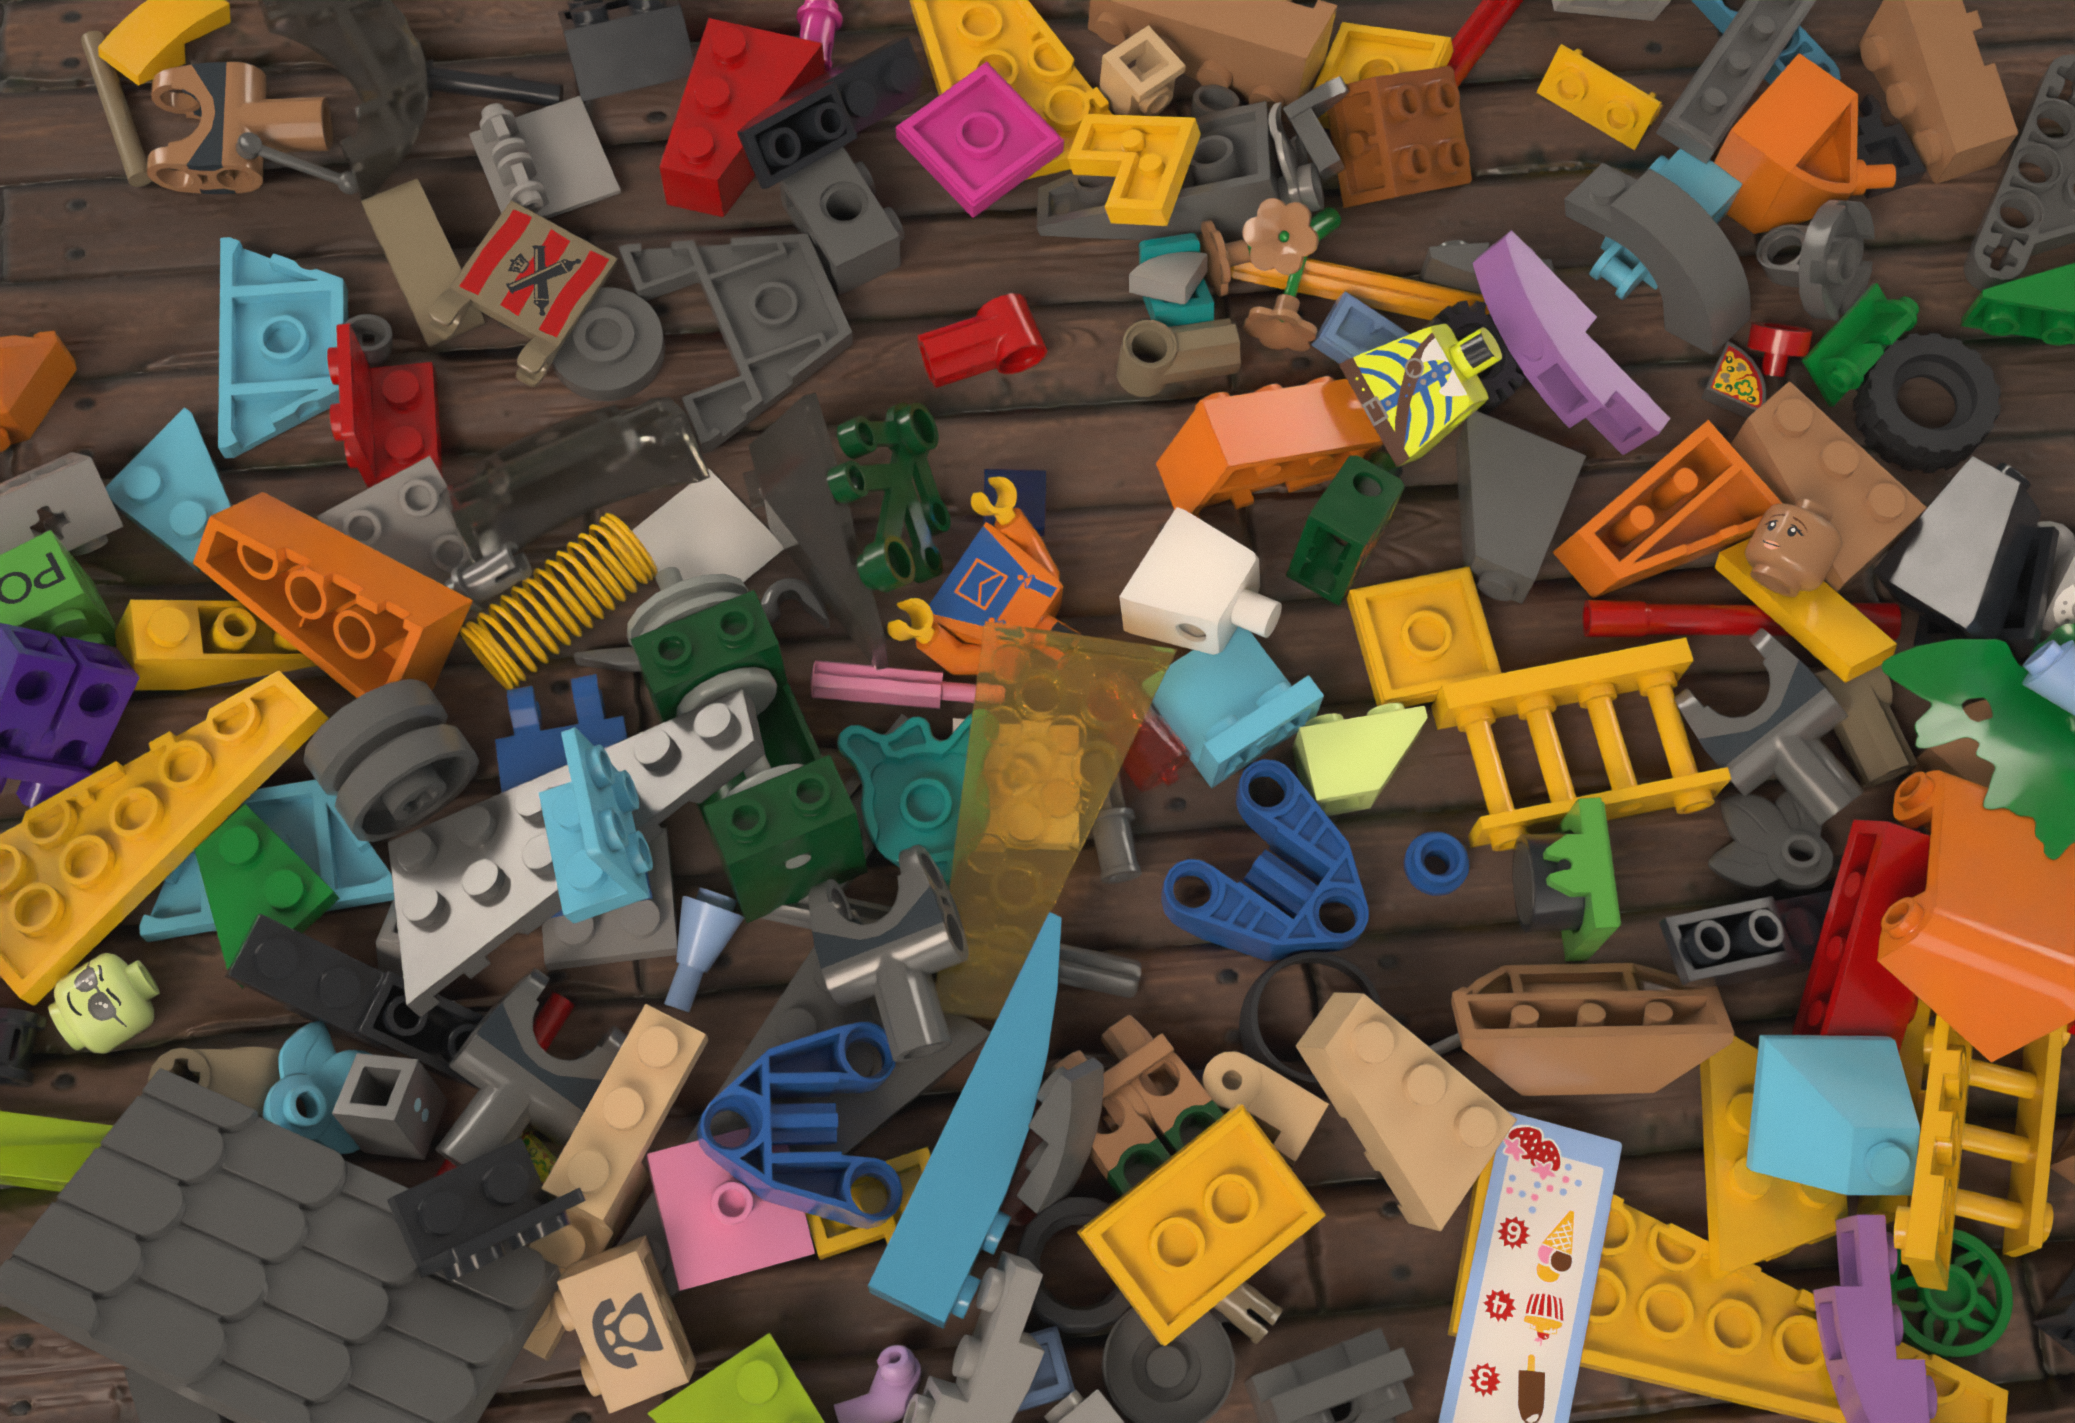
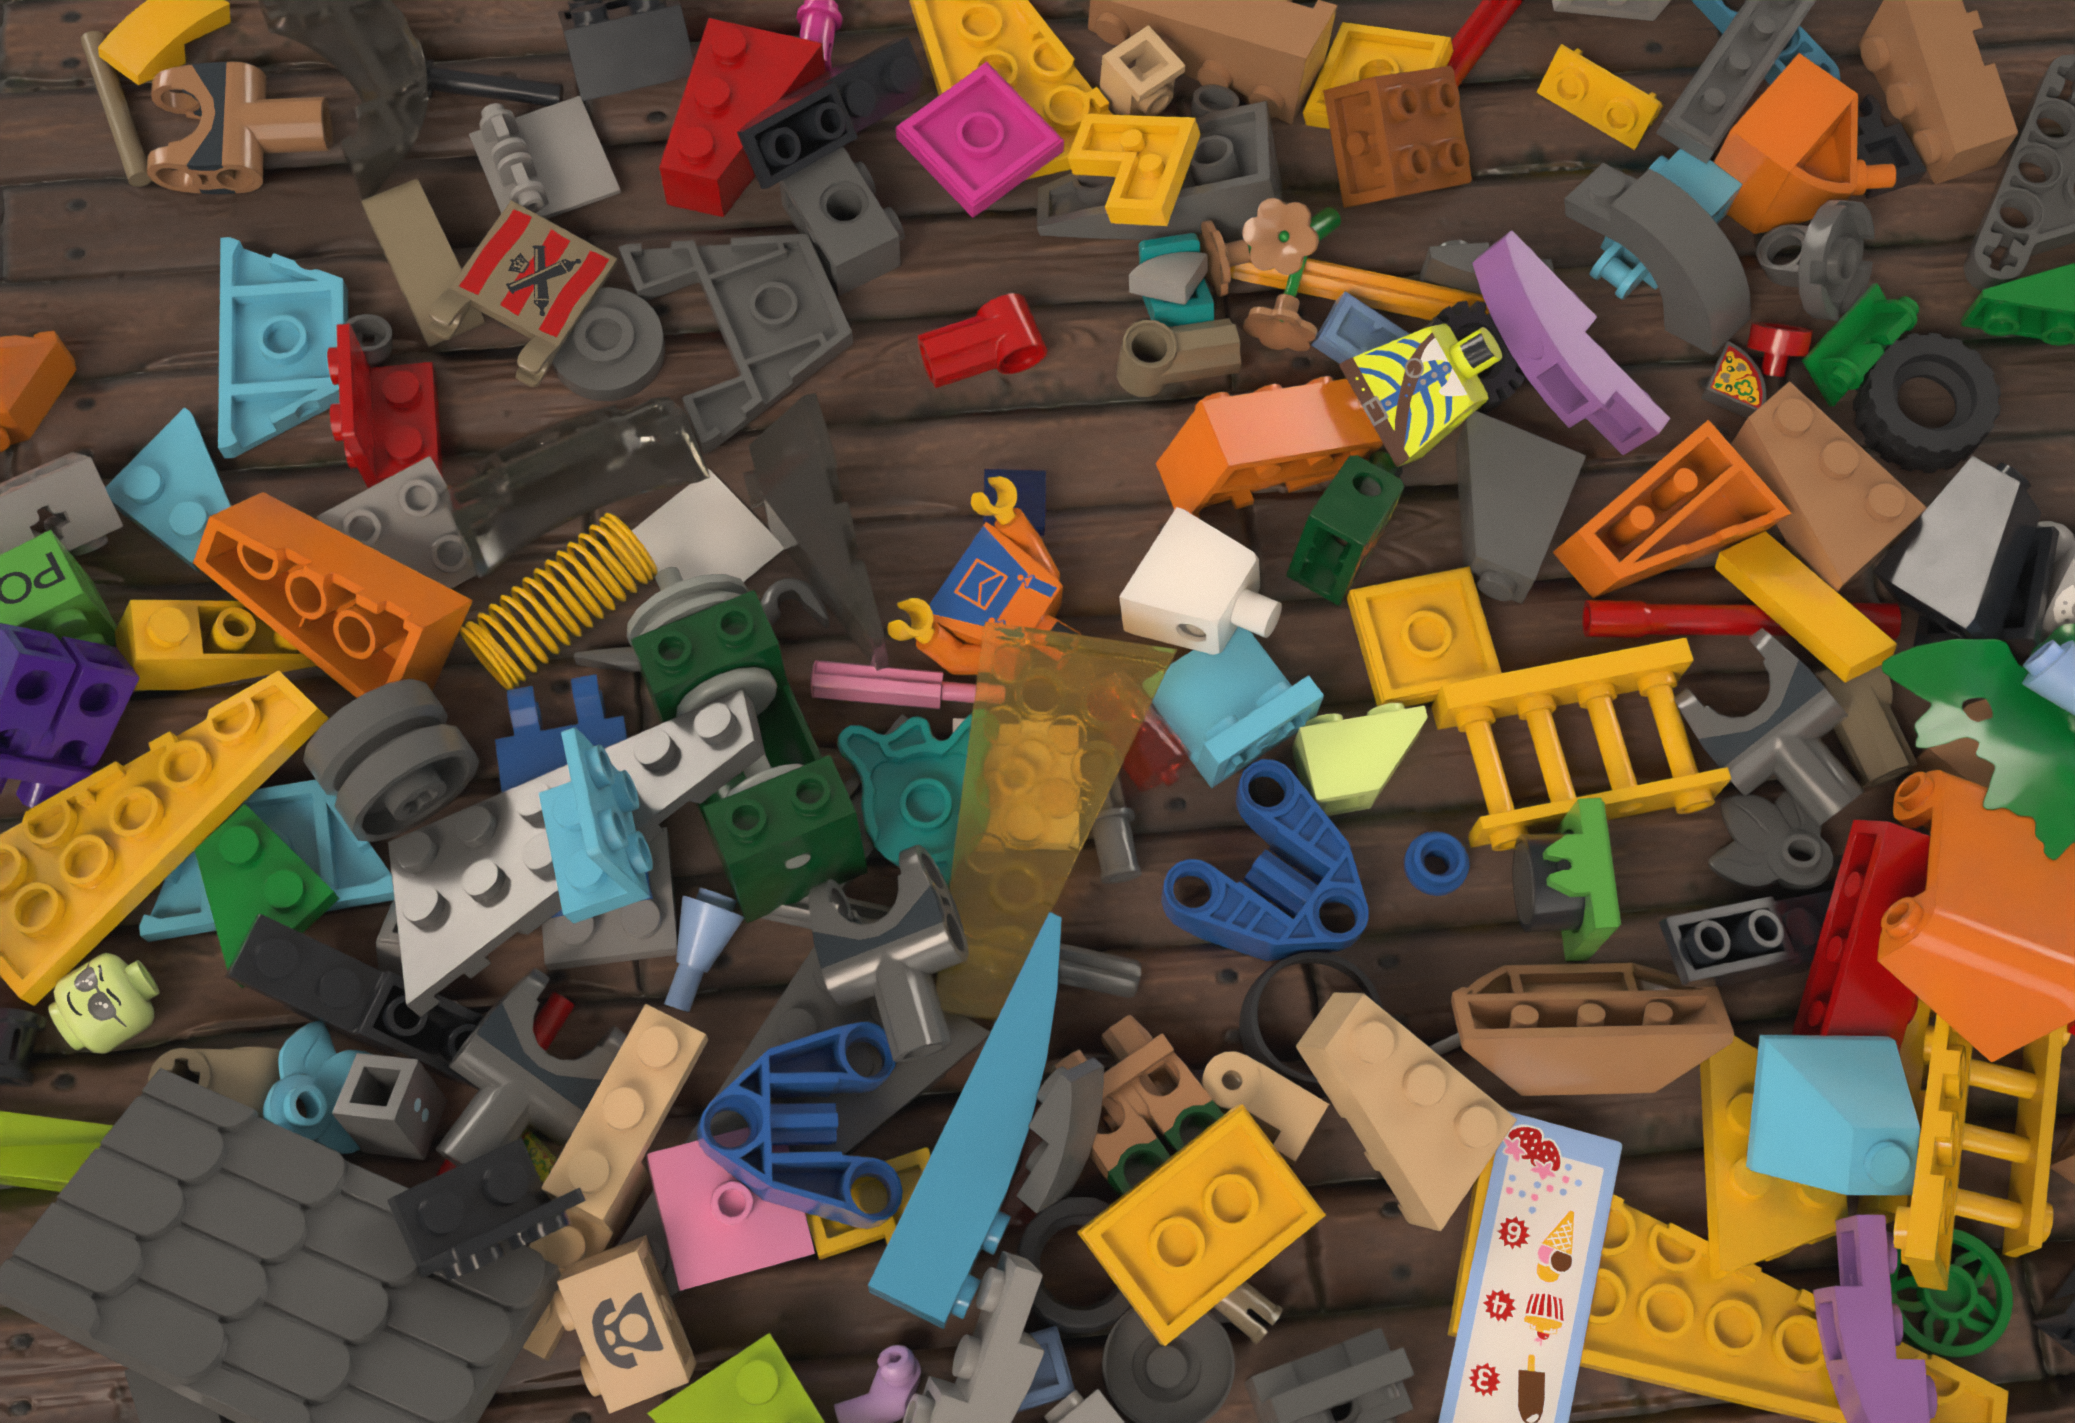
(250, 147): dark grey hinge -> none
(490, 575): dark grey pin -> none
(910, 436): dark green plant -> none
(1299, 178): light grey plate -> none
(1303, 117): dark grey tile -> none
(1793, 547): medium nougat head -> none

